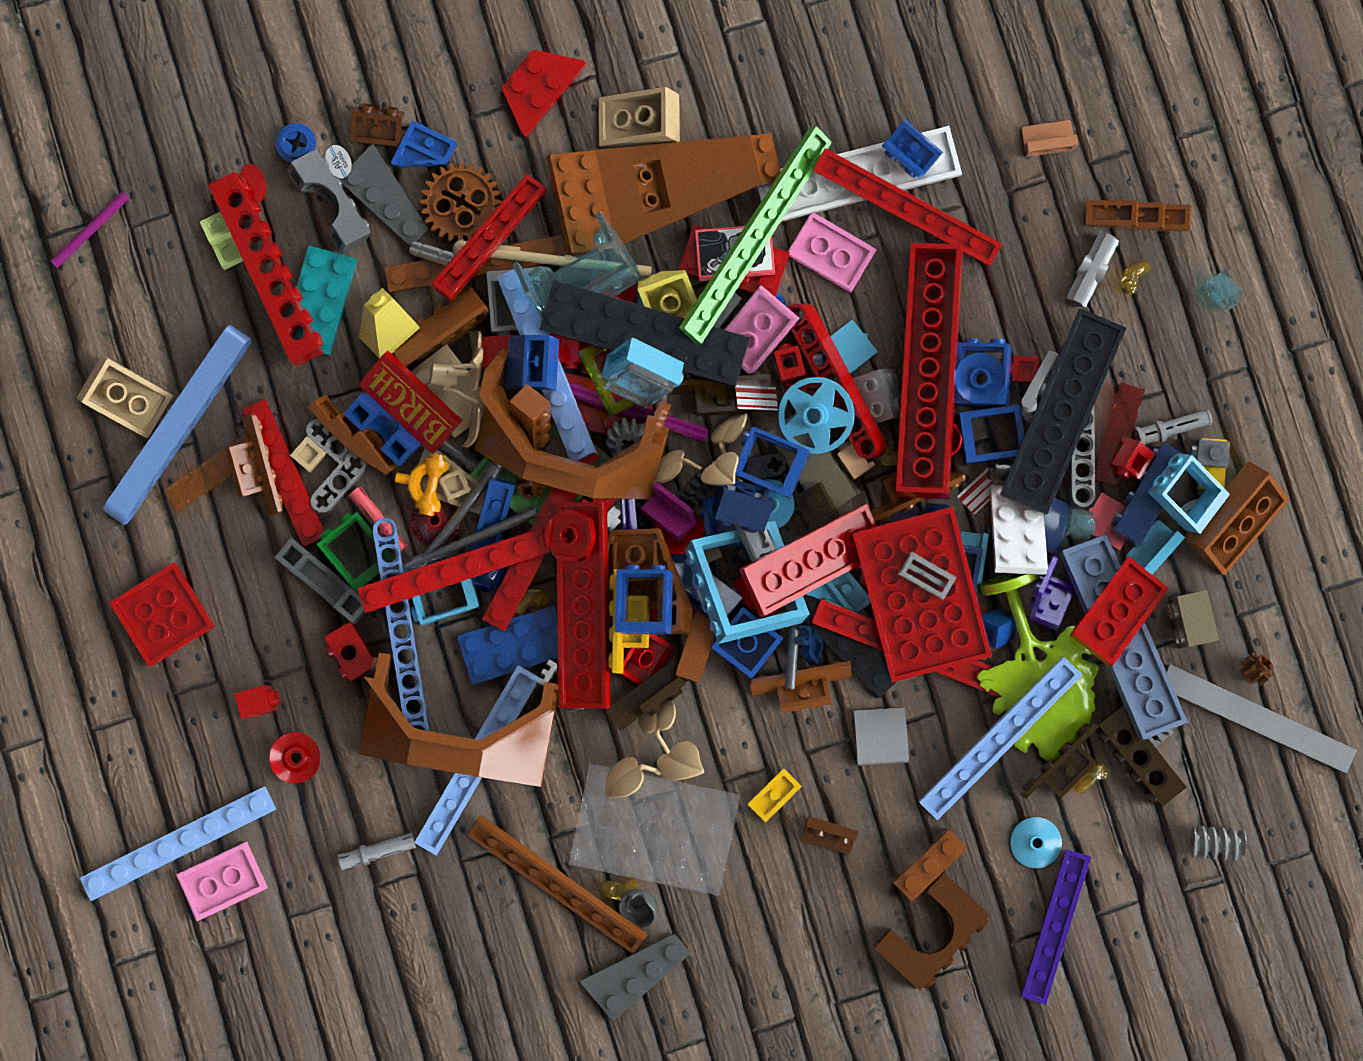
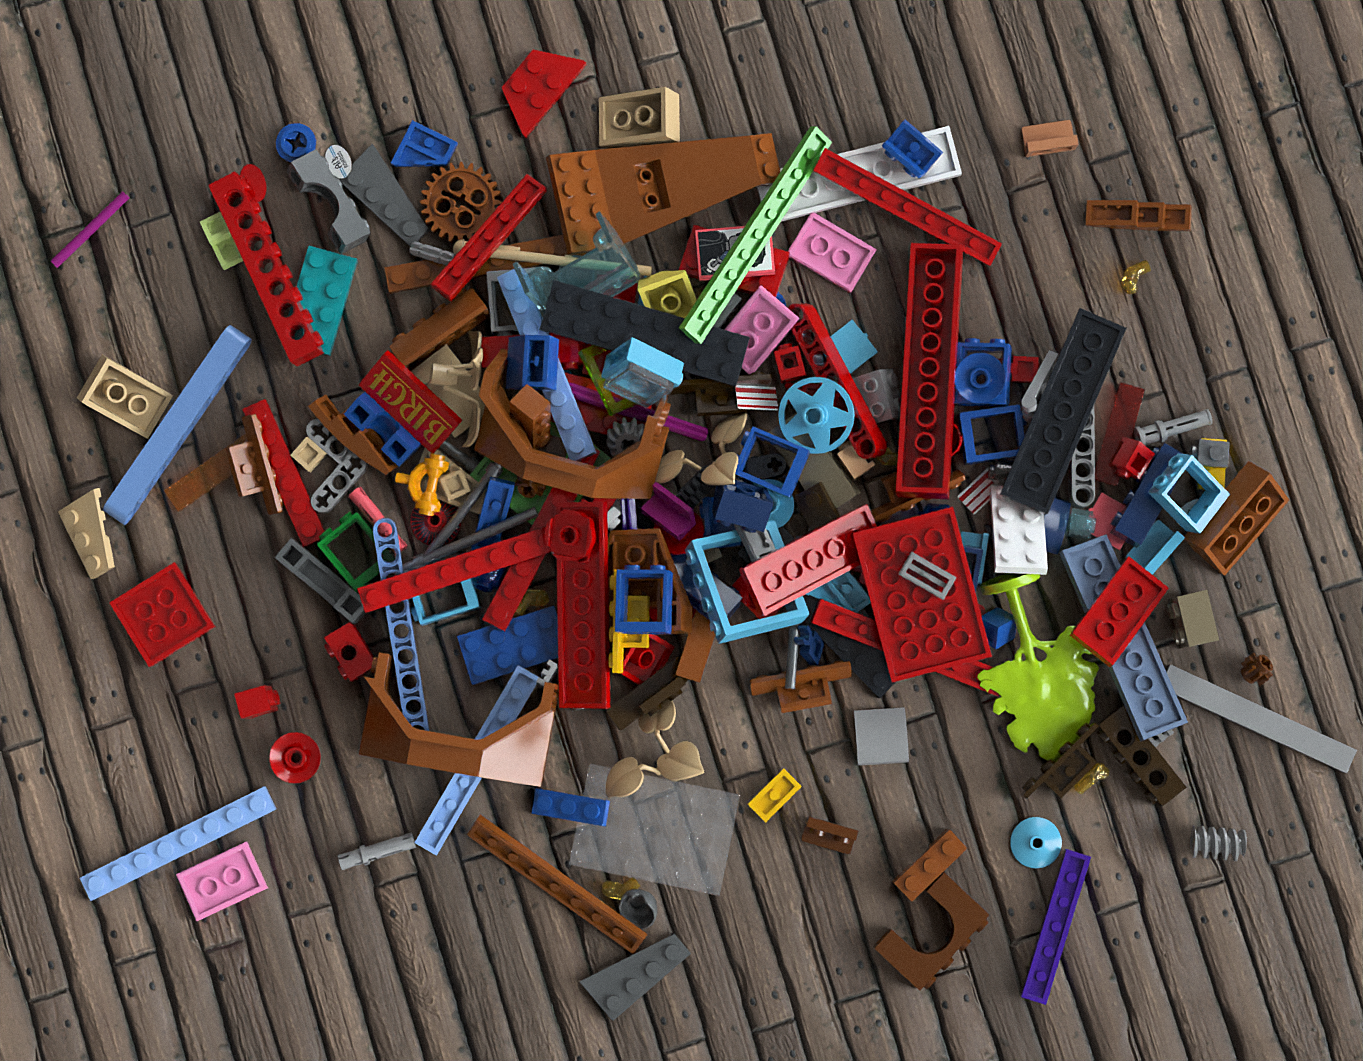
(86, 529): none -> tan wing
(376, 125): reddish brown bracket -> none
(385, 324): light yellow slope -> none
(570, 807): none -> blue plate
(748, 652): blue brick -> none
(1000, 737): light blue plate -> none
(1050, 598): bracket -> none
(1092, 270): light grey piece -> none
(1223, 290): clear light blue brick -> none

